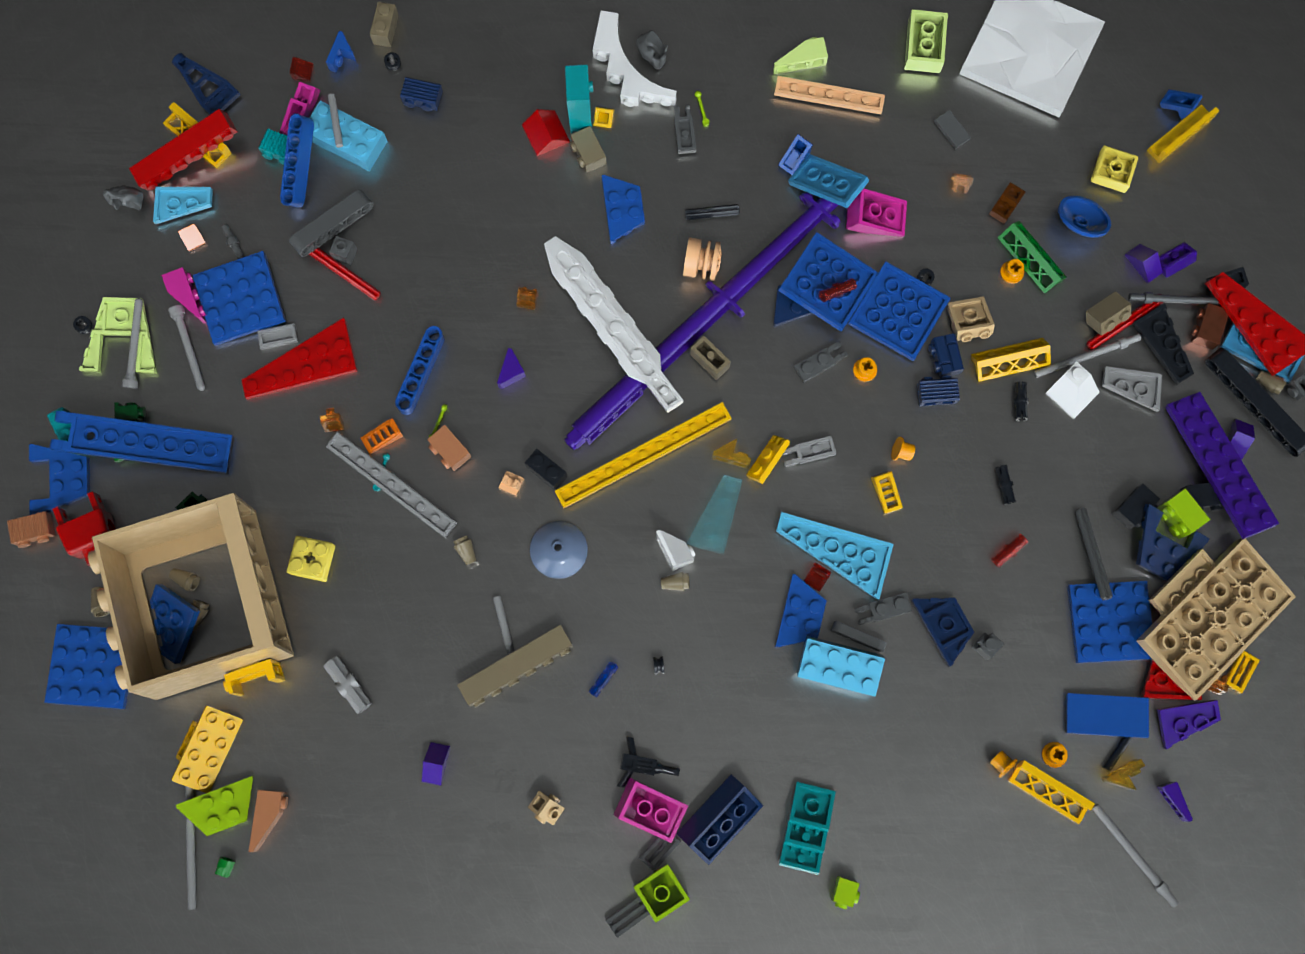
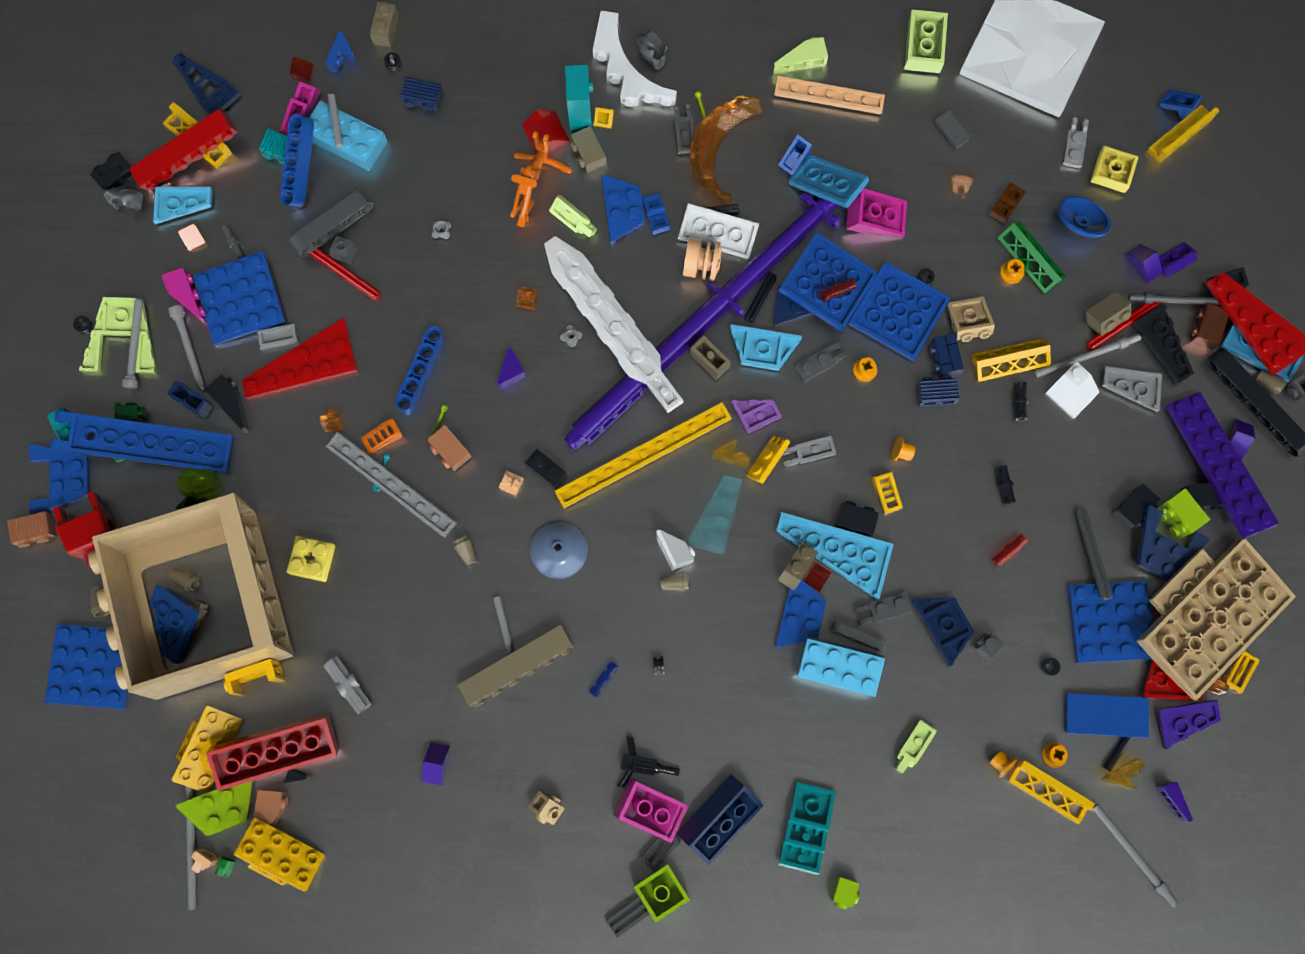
(112, 172): none -> black brick
(188, 398): none -> dark blue brick
(196, 483): none -> clear neon green tile
(203, 859): none -> light nougat tile
(228, 398): none -> black slope
(272, 751): none -> red brick
(278, 855): none -> yellow bracket
(295, 776): none -> black slope
(437, 225): none -> light grey plate
(530, 174): none -> orange piece
(571, 341): none -> light grey plate
(572, 216): none -> yellowish green hinge
(656, 213): none -> blue slope
(706, 224): none -> white tile
(710, 135): none -> clear orange windscreen
(756, 413): none -> medium lavender wing
(760, 297): none -> black axle
(763, 347): none -> medium azure wing
(798, 566): none -> dark tan brick
(856, 519): none -> black brick
(915, 746): none -> yellowish green hinge
(1055, 662): none -> black bush
(1075, 144): none -> light grey hinge

